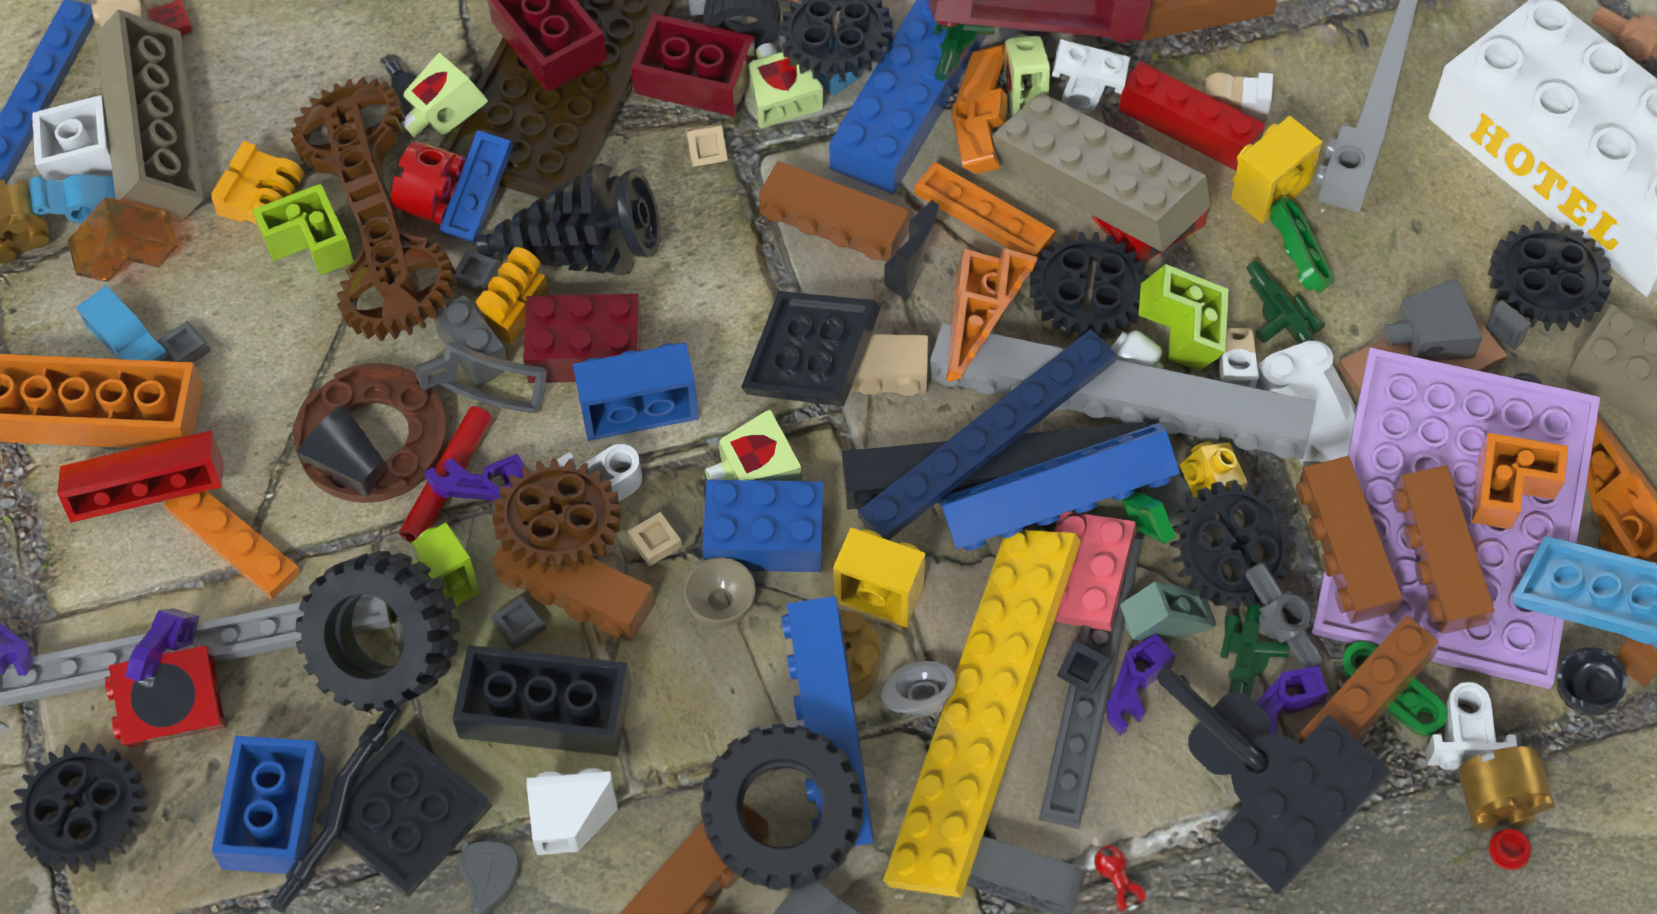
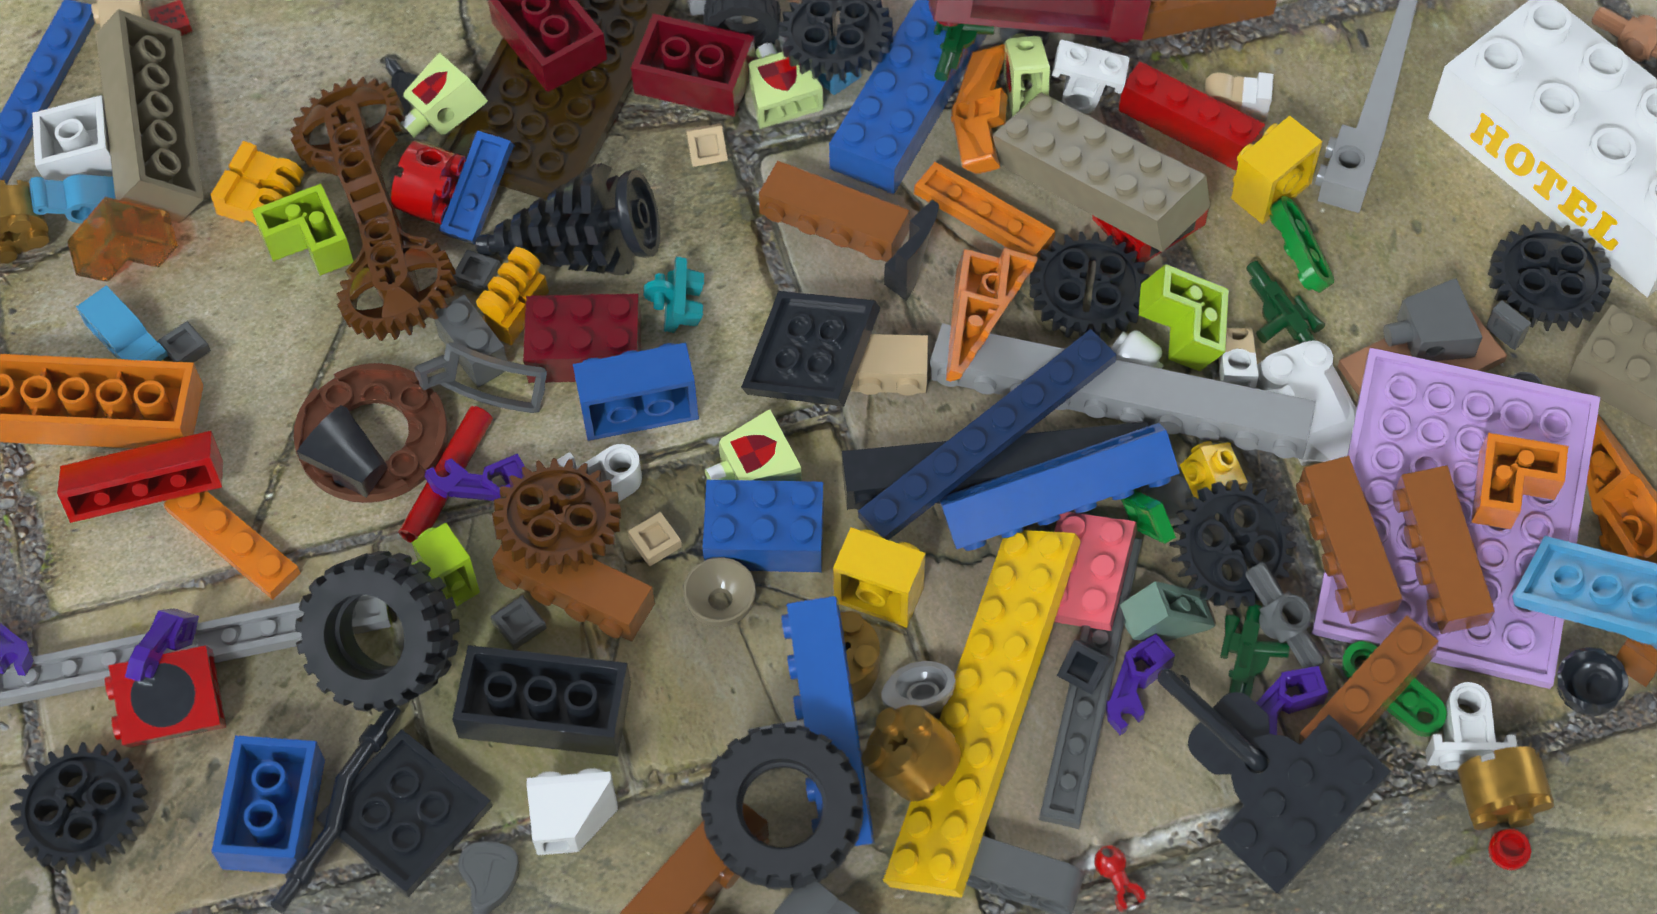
(672, 292): none -> teal hips
(911, 752): none -> pearl gold brick

